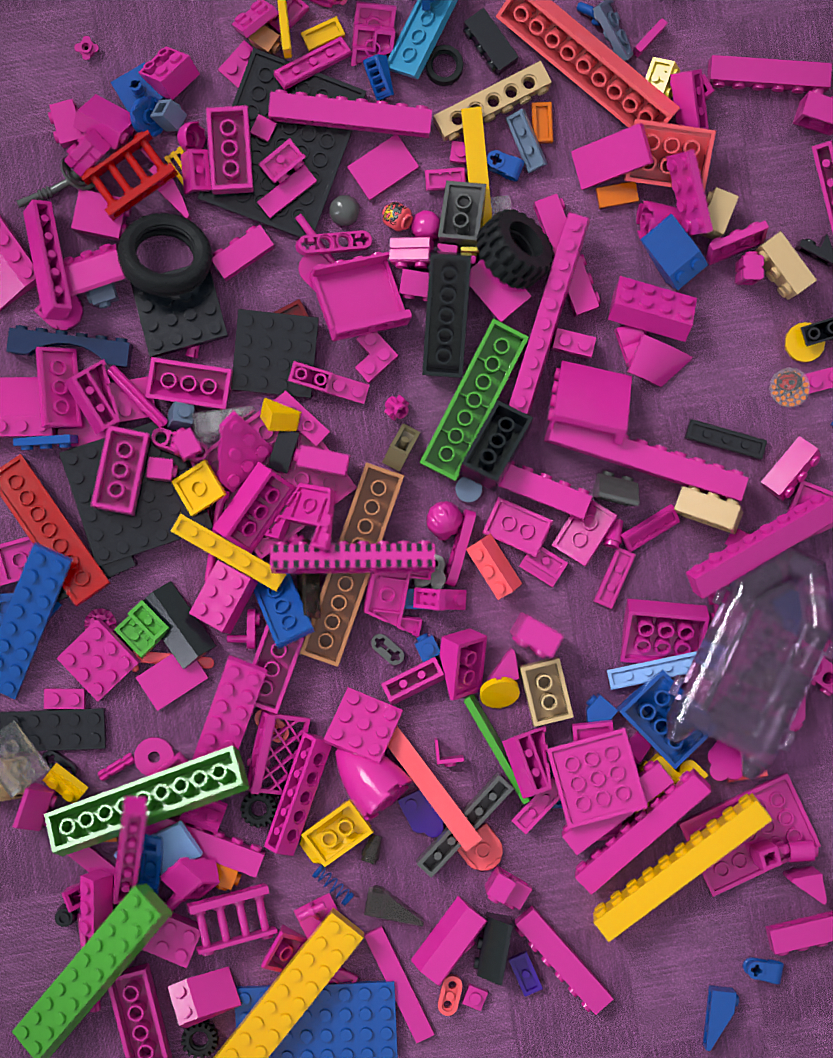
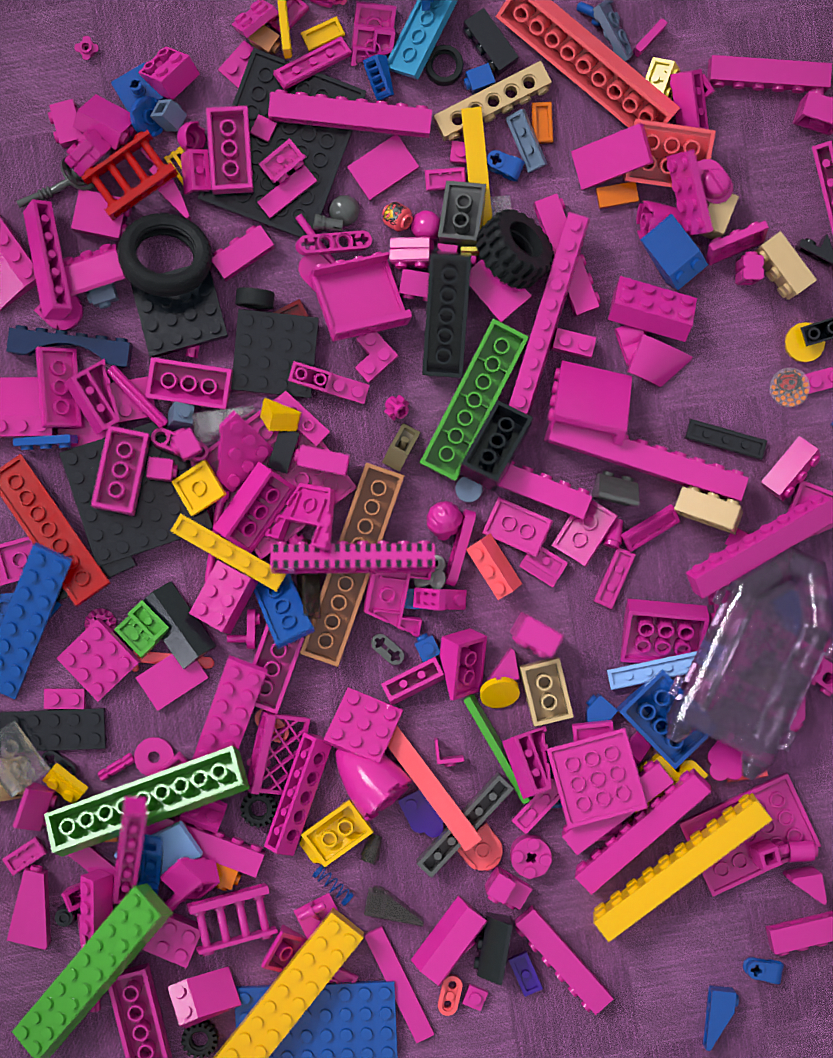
(24, 855): none -> dark pink plate
(32, 912): none -> dark pink slope
(254, 298): none -> black tyre
(322, 222): none -> dark grey pin
(479, 79): none -> blue brick
(530, 867): none -> dark pink brick
(715, 181): none -> dark pink piece

